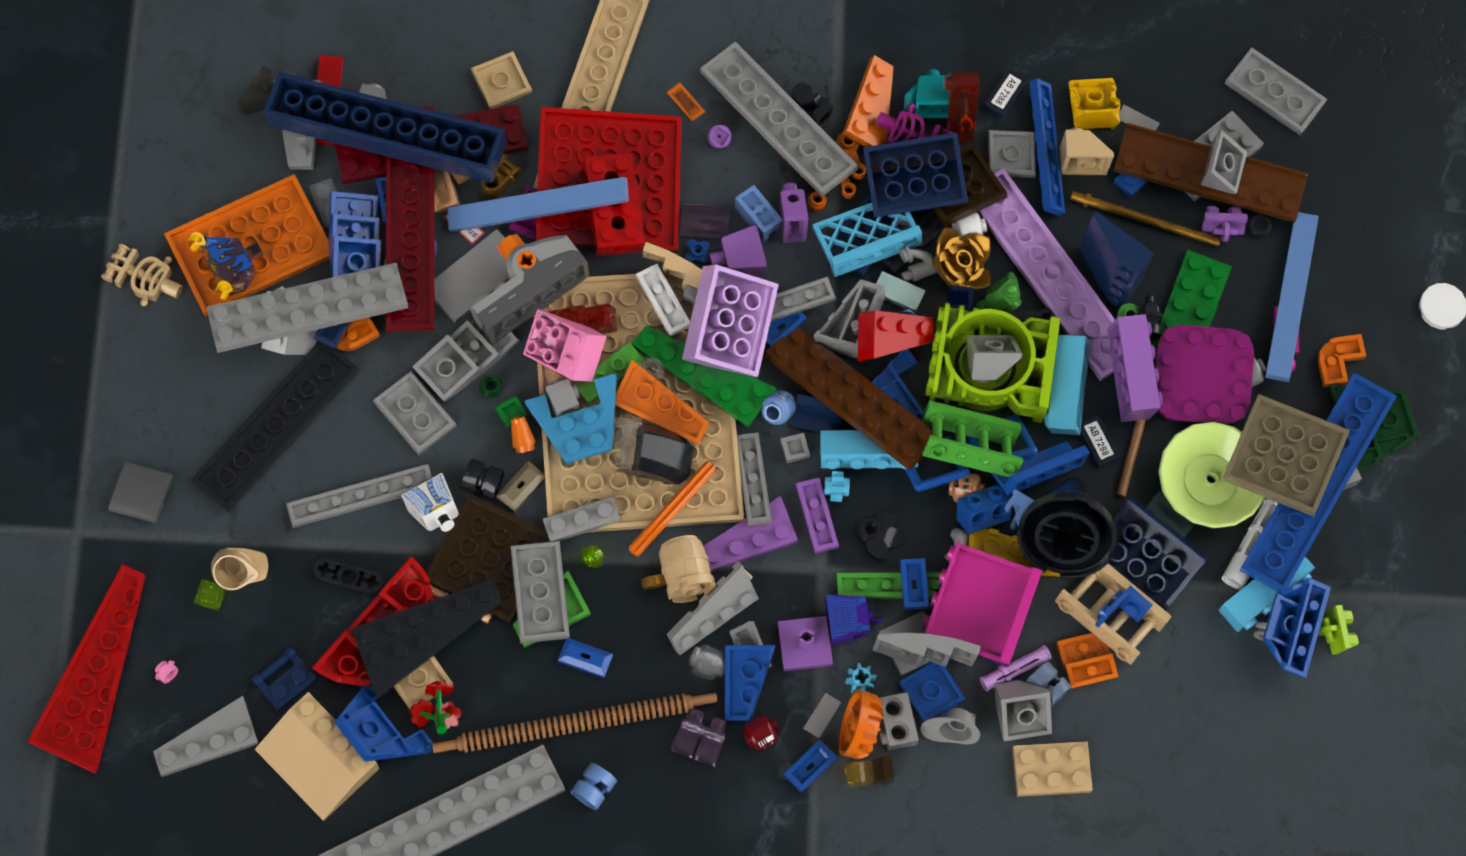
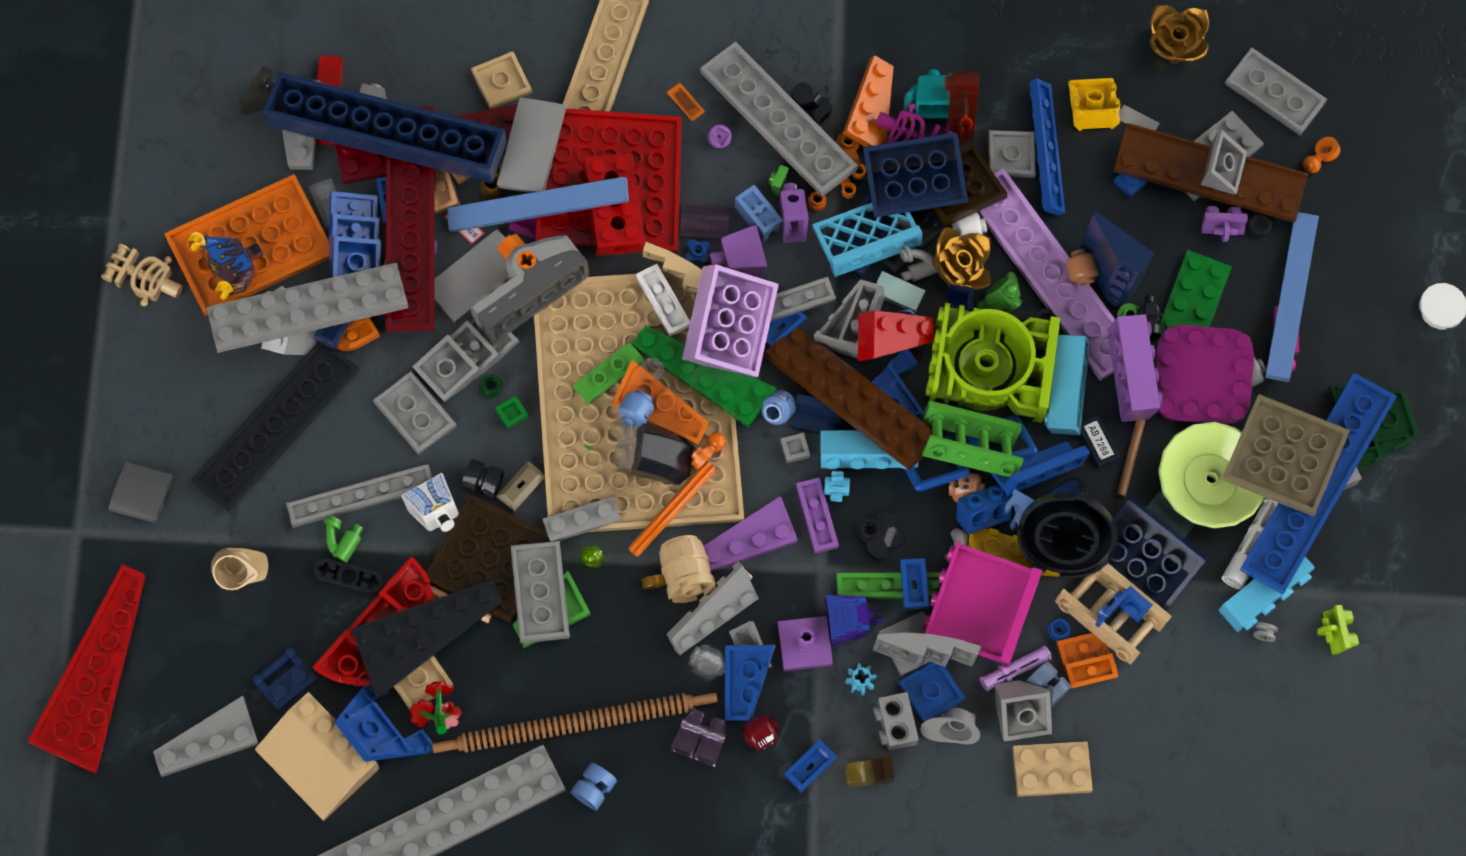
(166, 671): bright pink plate -> none
(209, 595): clear neon green plate -> none
(348, 543): none -> bright green plant
(521, 435): orange cone -> none
(531, 145): none -> light grey tile
(562, 397): light grey brick -> none
(564, 346): bright pink slope -> none
(583, 431): dark azure wing -> none
(597, 663): blue piece -> none
(599, 318): clear red slope -> none
(636, 408): none -> medium blue head
(689, 294): light grey tile -> none
(715, 442): none -> orange plate
(753, 480): light grey tile -> none
(778, 179): none -> bright green plate
(822, 715): light grey sticker -> none
(860, 725): orange gear -> none
(990, 356): light grey slope -> none
(1005, 93): tile -> none
(1063, 625): none -> blue plate
(1082, 267): none -> nougat head
(1083, 154): tan slope -> none
(1087, 201): pearl gold bar -> none
(1189, 24): none -> pearl gold brick
(1296, 625): blue wedge -> none
(1312, 163): none -> orange plate
(1334, 354): orange plate -> none

